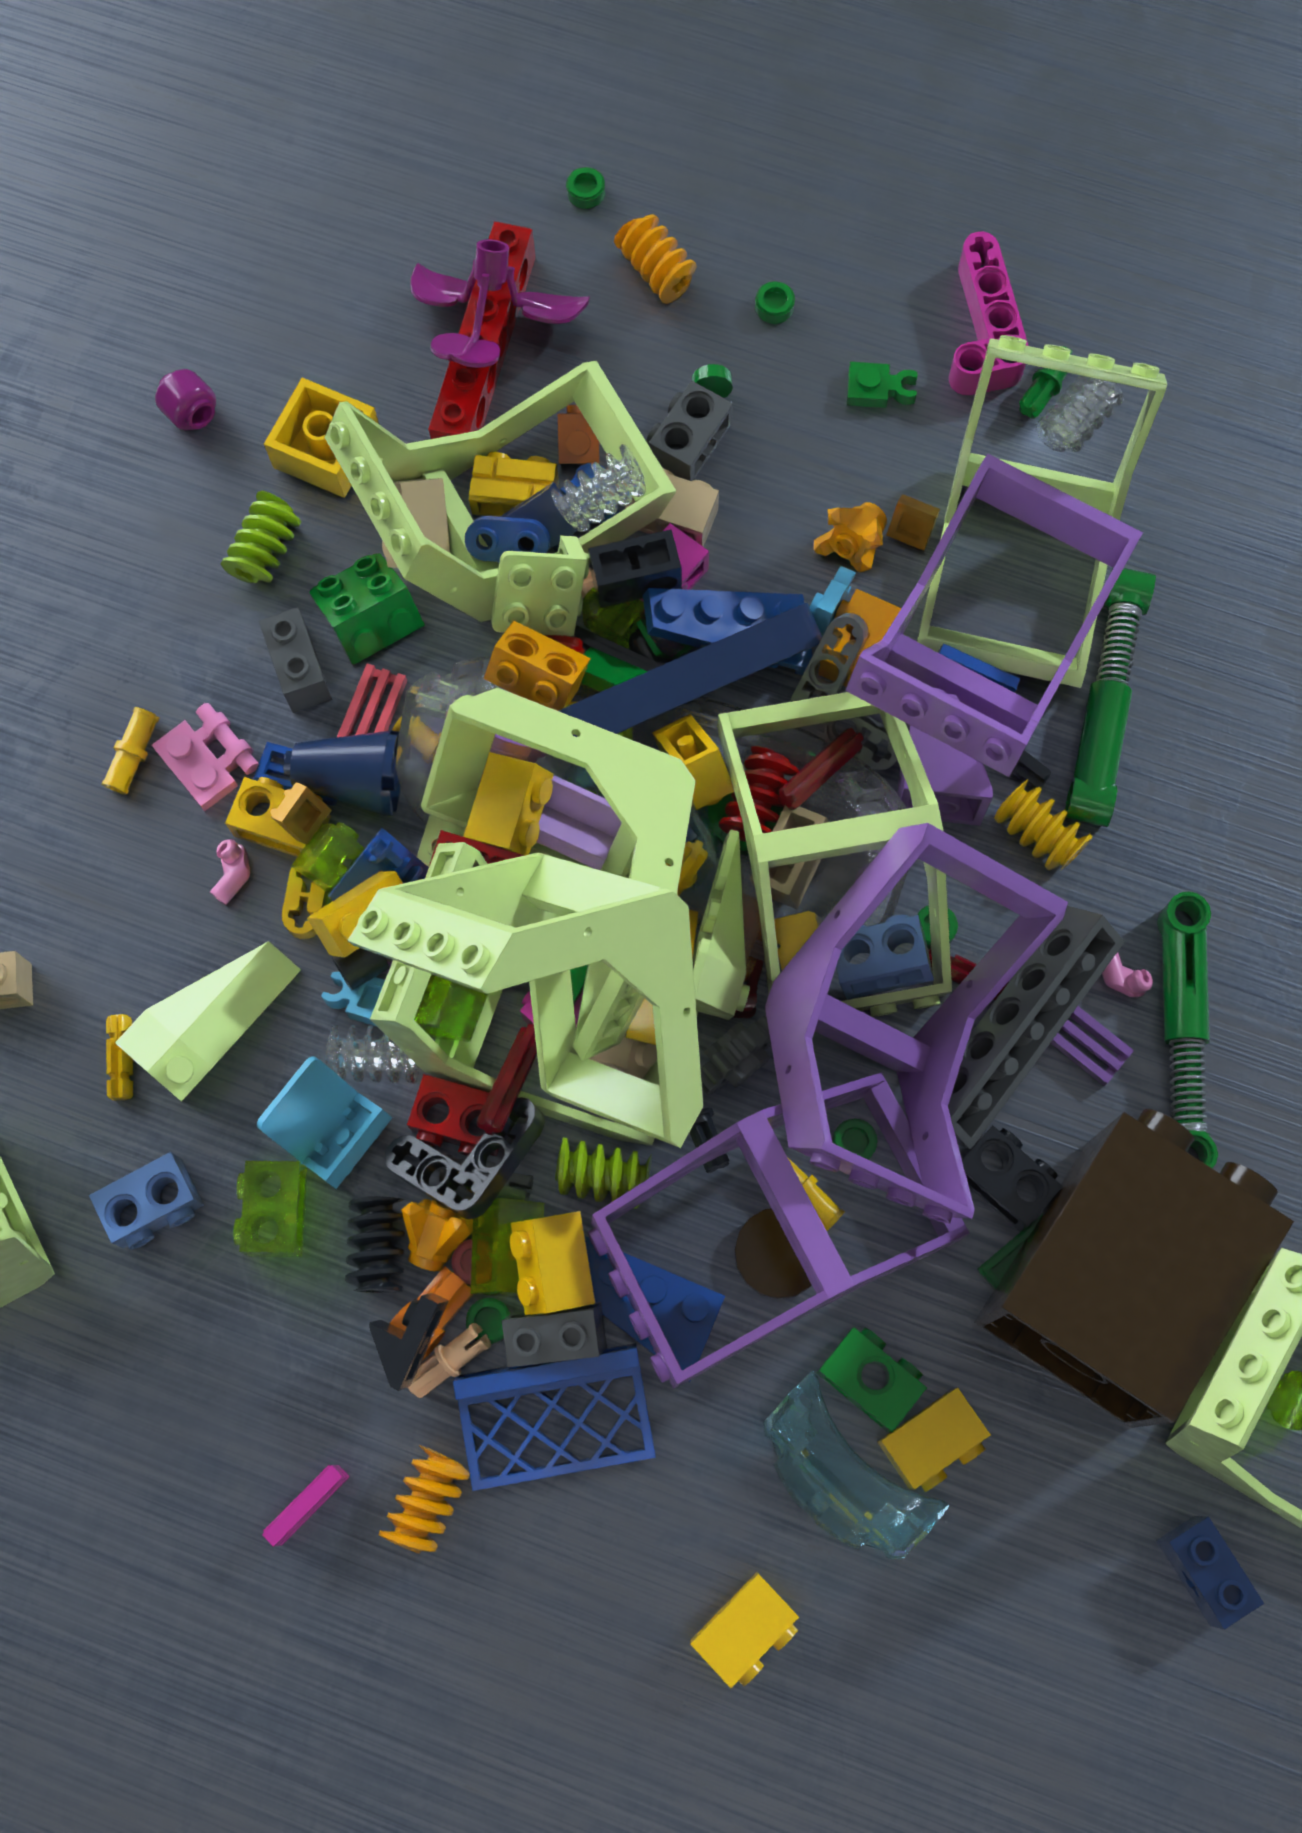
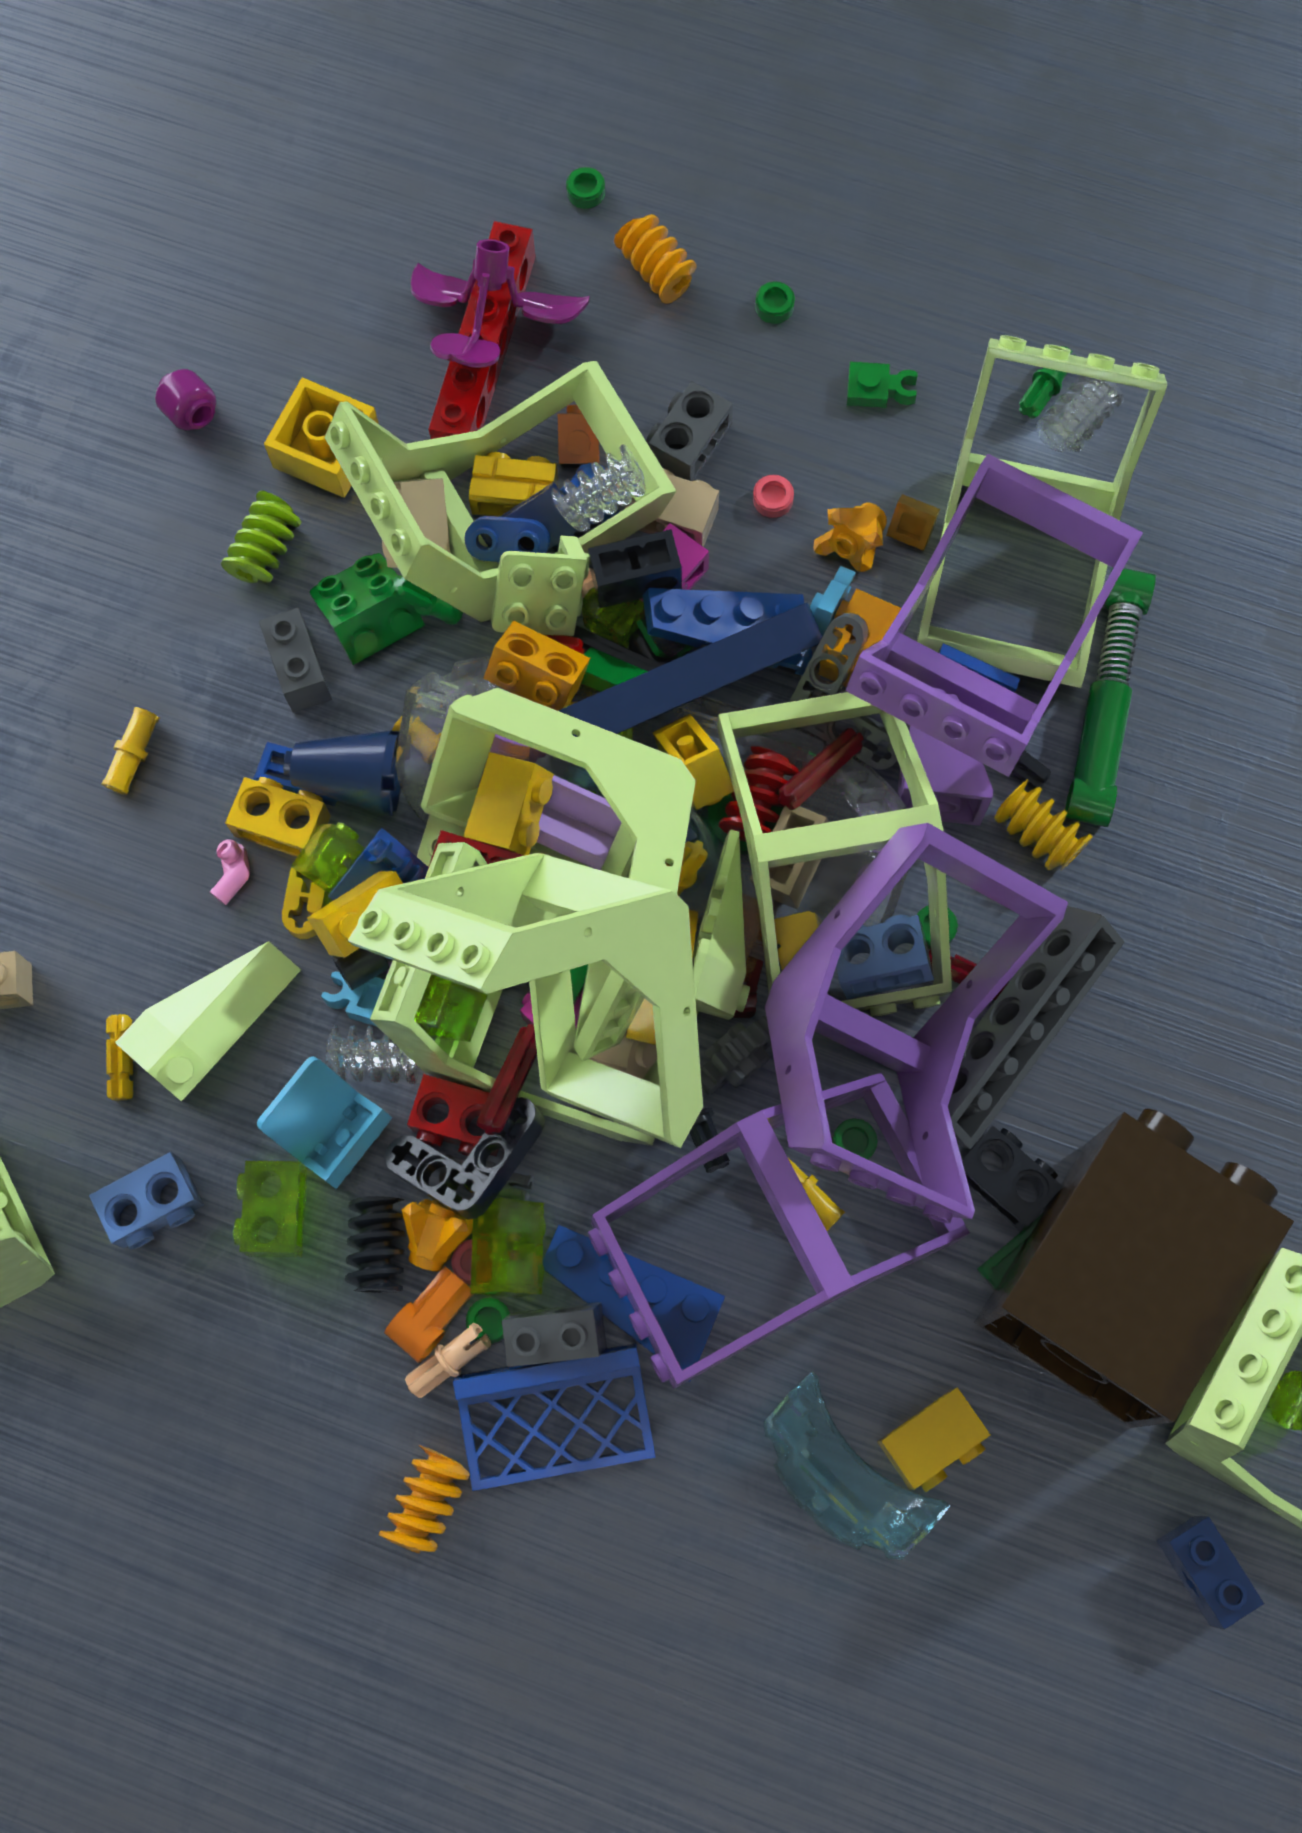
(196, 766): bright pink plate -> none
(300, 813): pearl gold tile -> none
(305, 1505): dark pink tile -> none
(383, 678): coral tile -> none
(404, 1350): black slope -> none
(424, 602): none -> green axle
(552, 1263): yellow brick -> none
(598, 1172): lime piece -> none
(714, 378): green tile -> none
(745, 1631): yellow brick -> none
(768, 1259): dark brown tile -> none
(773, 496): none -> coral tile
(844, 1373): green brick -> none
(986, 310): dark pink beam -> none
(1102, 1034): medium lavender tile -> none
(1125, 980): bright pink arm -> none
(1187, 1014): green piece -> none

